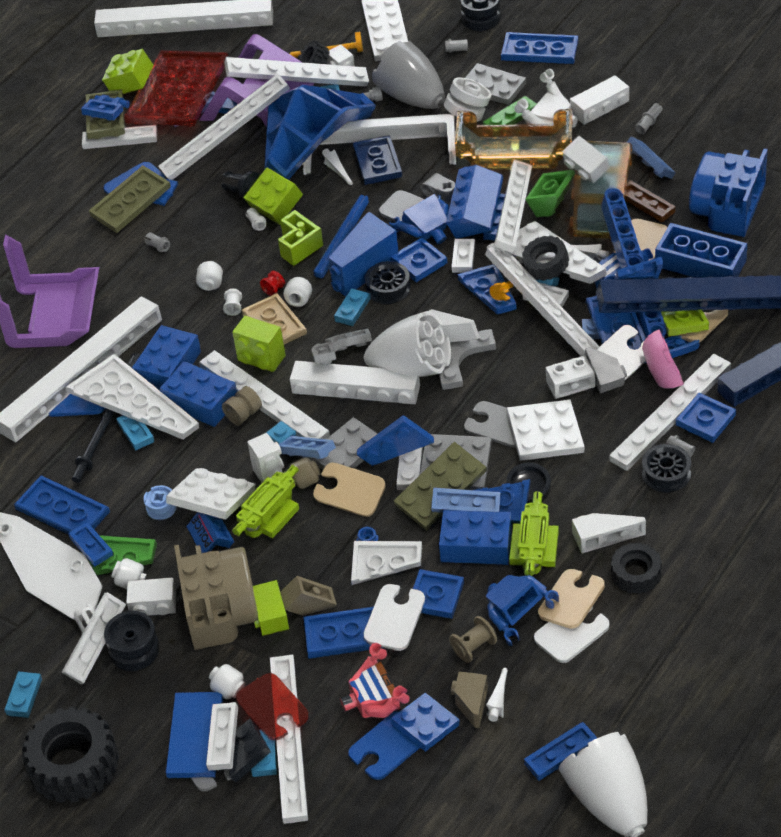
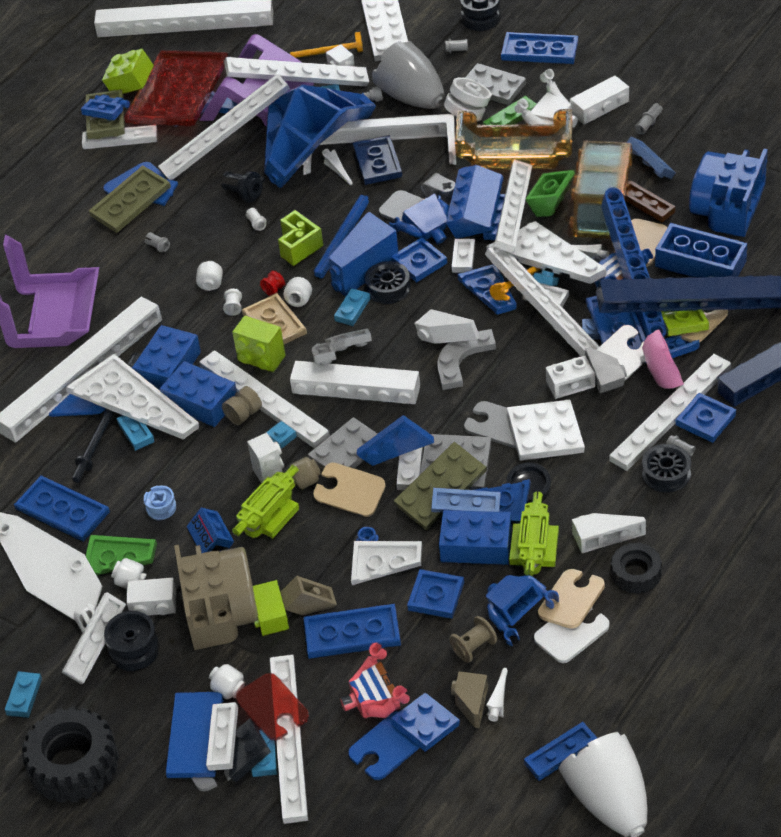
(90, 544): blue plate -> none
(210, 493): white plate -> none
(273, 195): lime brick -> none
(307, 447): medium blue plate -> none
(314, 53): black tyre -> none
(394, 623): white piece -> none
(411, 347): white cylinder -> none
(540, 246): black tyre -> none
(585, 159): white brick -> none
(642, 270): blue wing -> none

